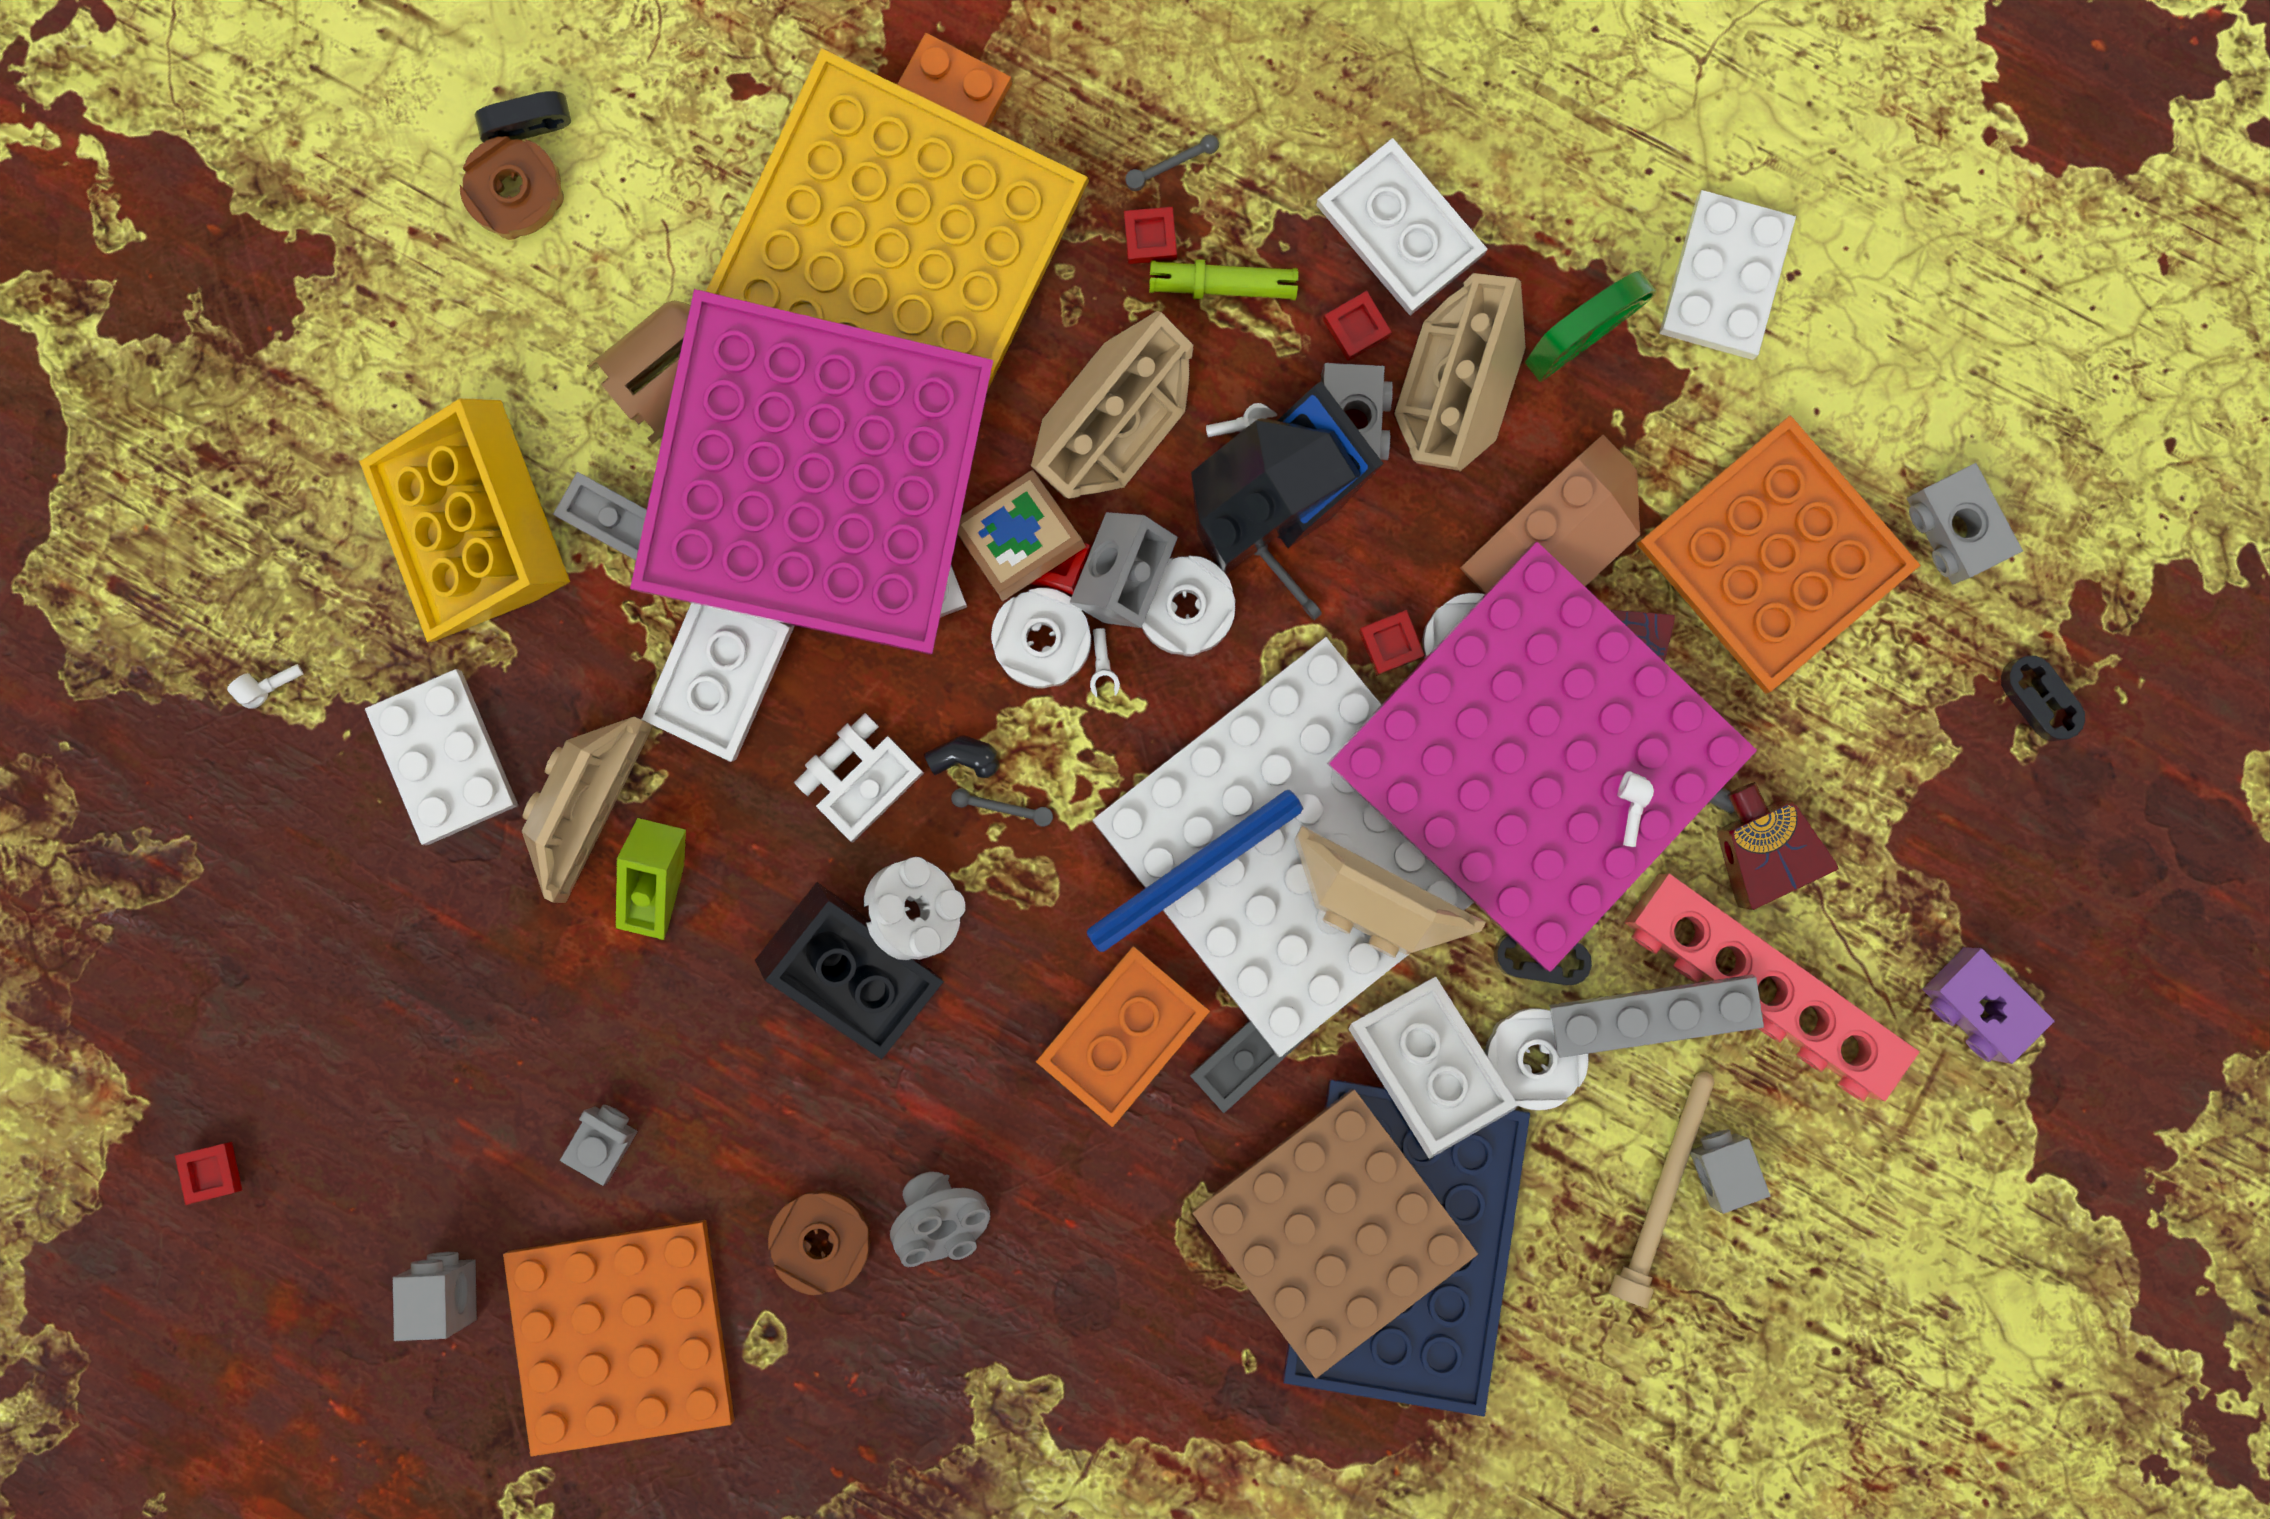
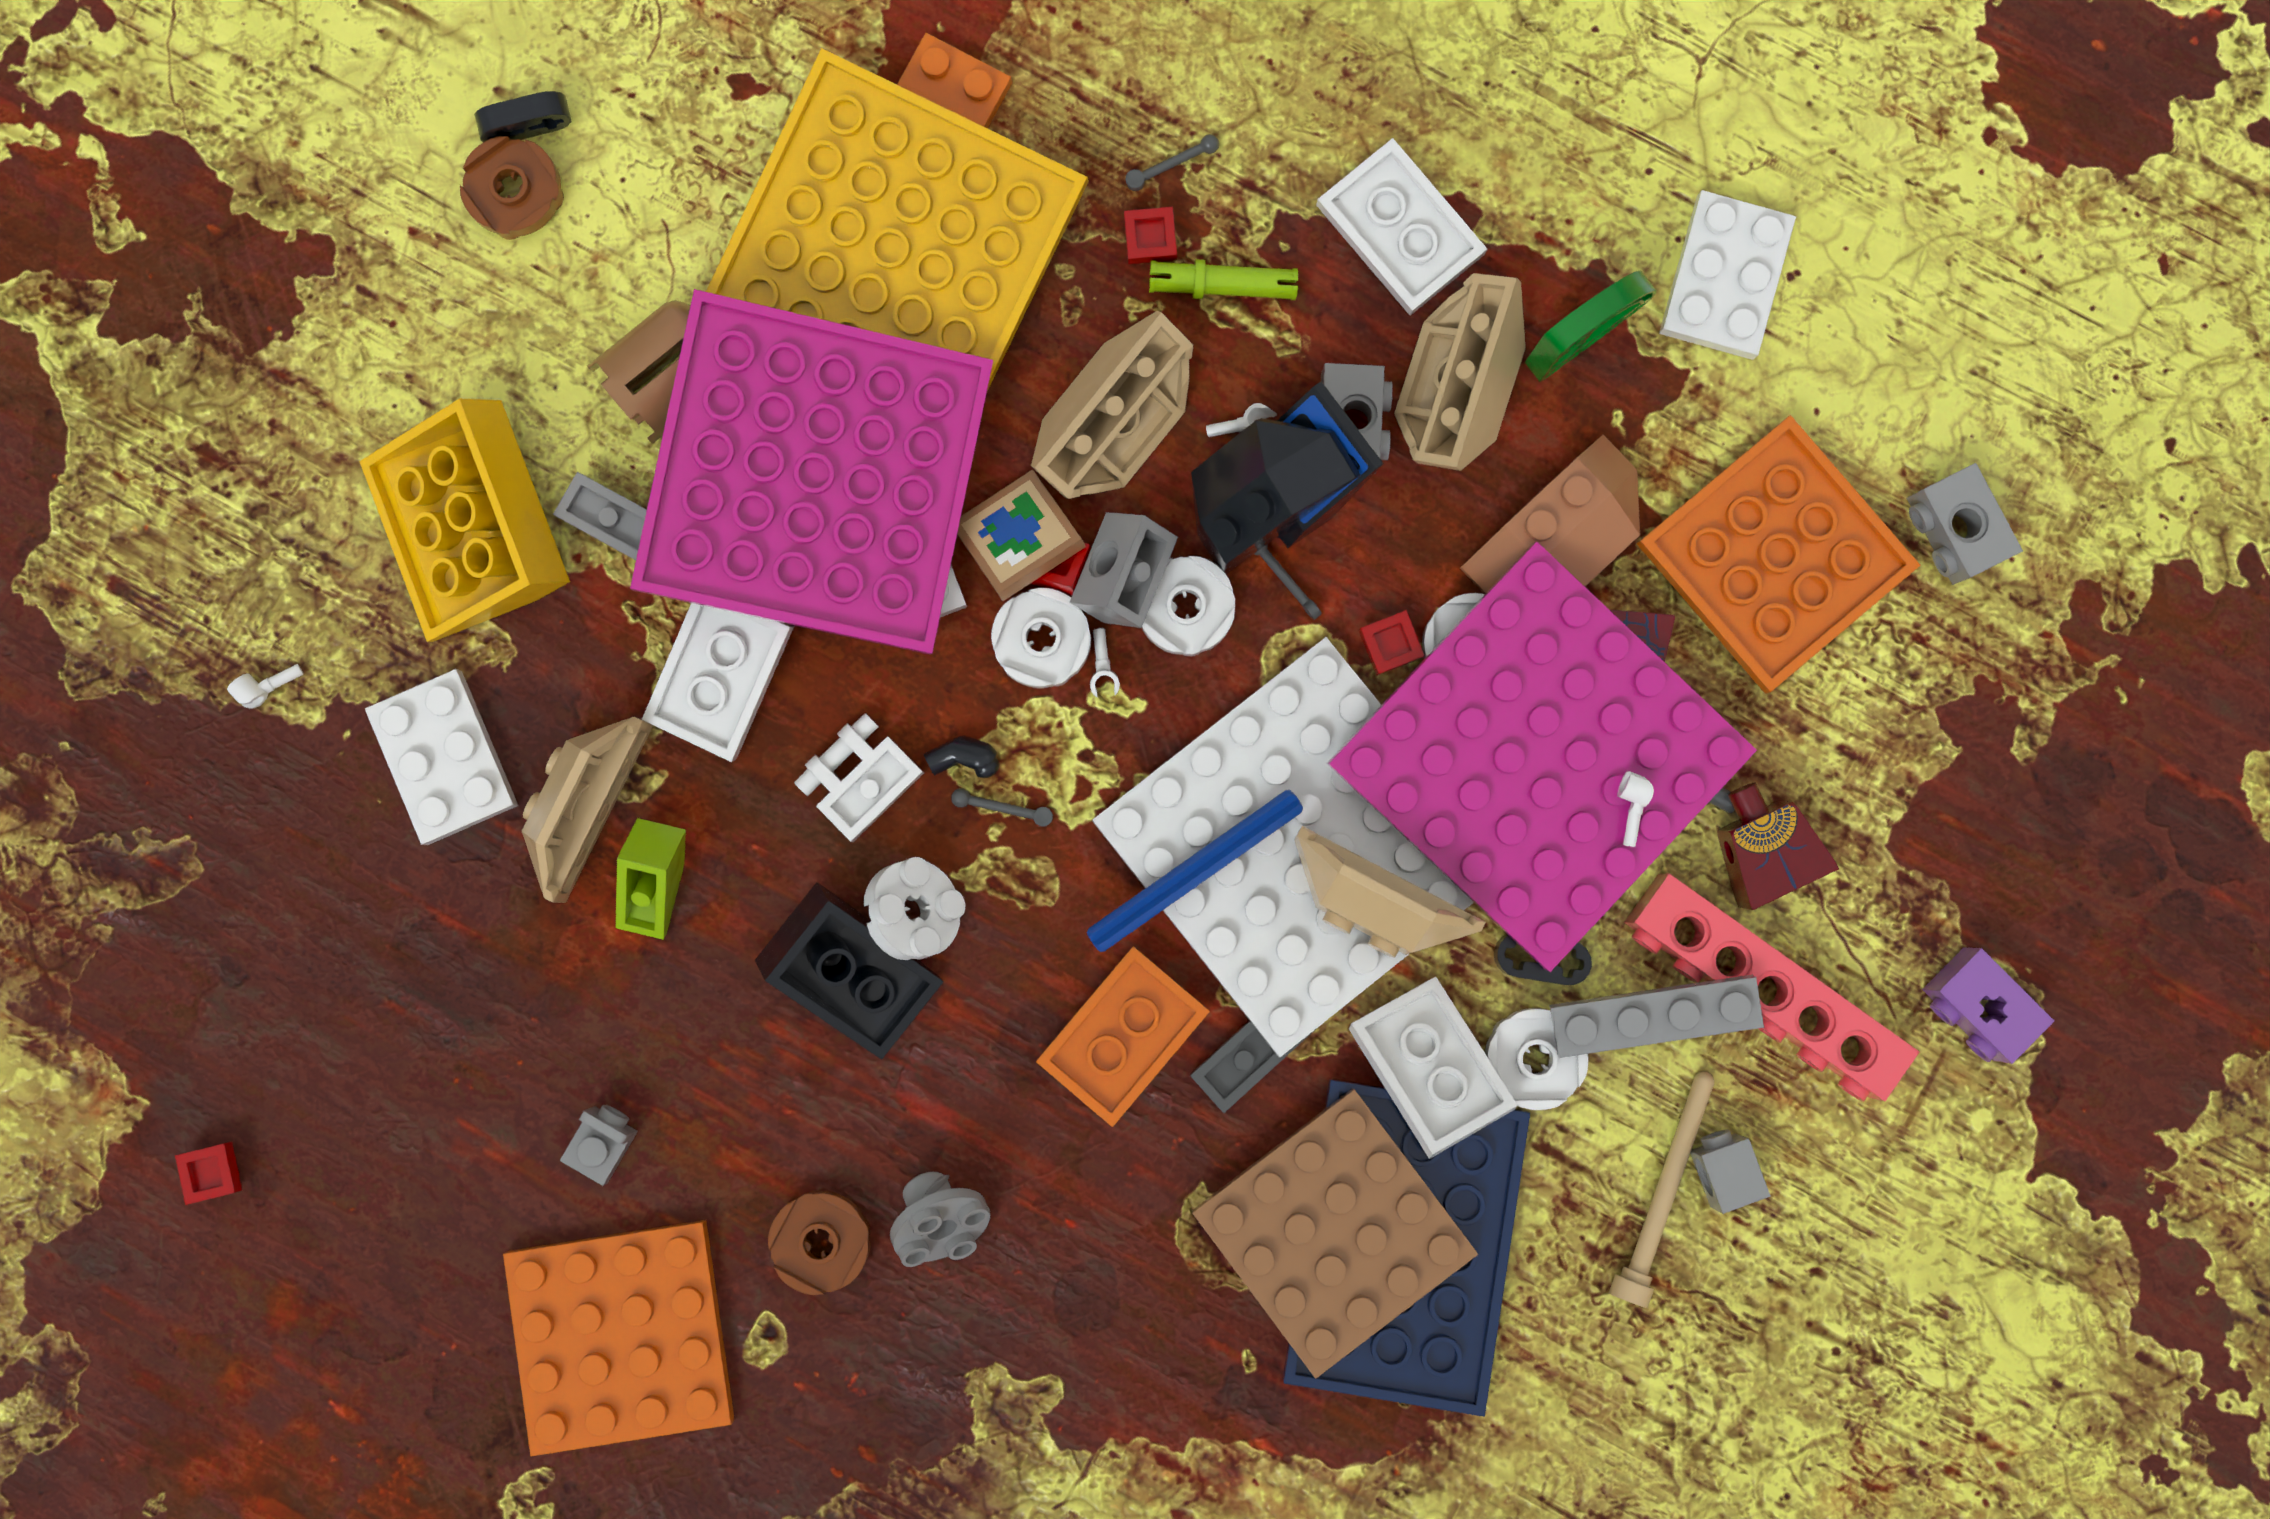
(434, 1297): light grey brick -> none
(1357, 326): red plate -> none
(2051, 690): black beam -> none

